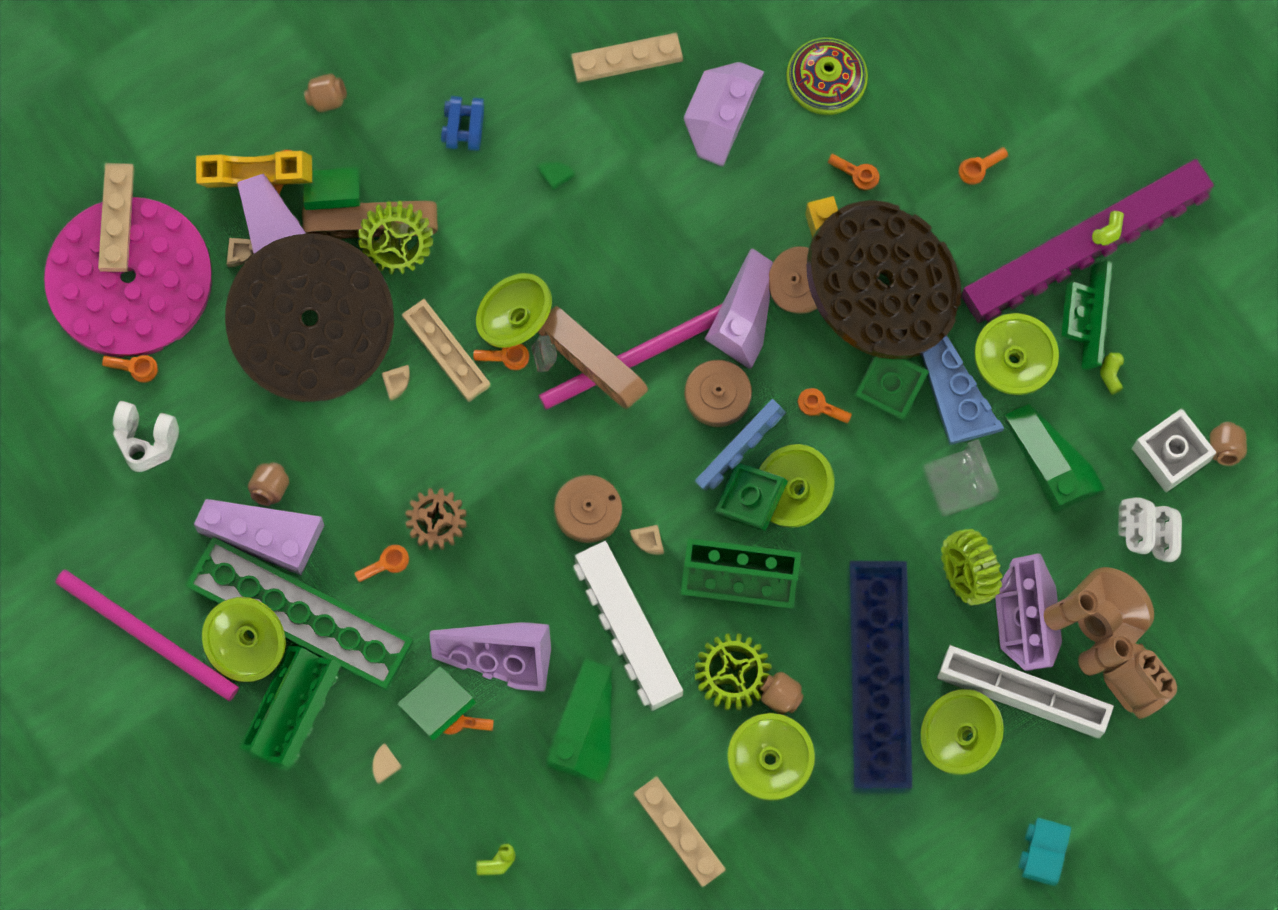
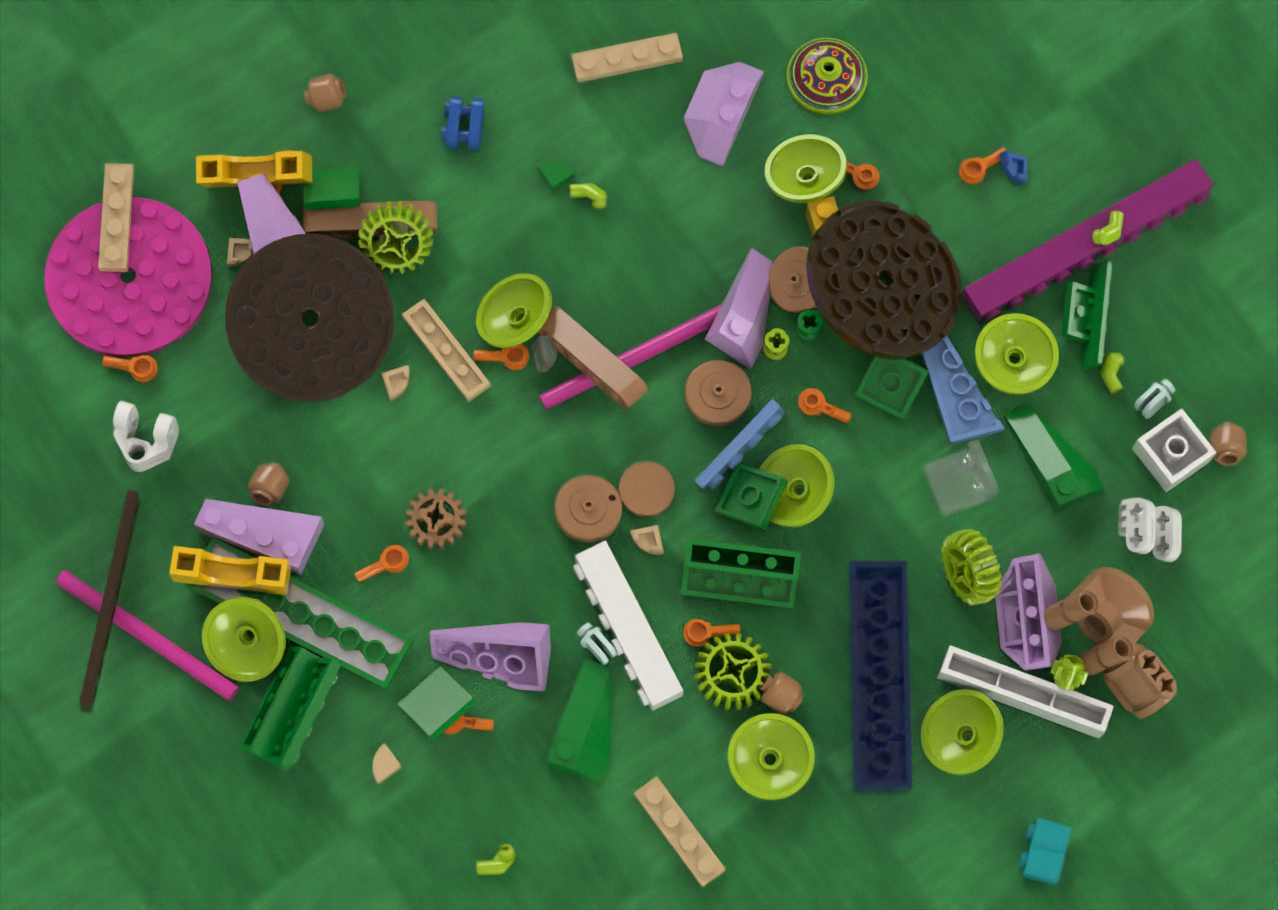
(109, 602): none -> dark brown tile
(208, 569): none -> yellow arch
(588, 640): none -> light aqua arm
(591, 191): none -> lime arm
(646, 489): none -> medium nougat tile
(699, 632): none -> orange plate
(783, 340): none -> lime bush
(804, 159): none -> lime dish
(805, 318): none -> green bush
(1014, 166): none -> blue tile
(1069, 672): none -> lime gear
(1154, 398): none -> light aqua arm

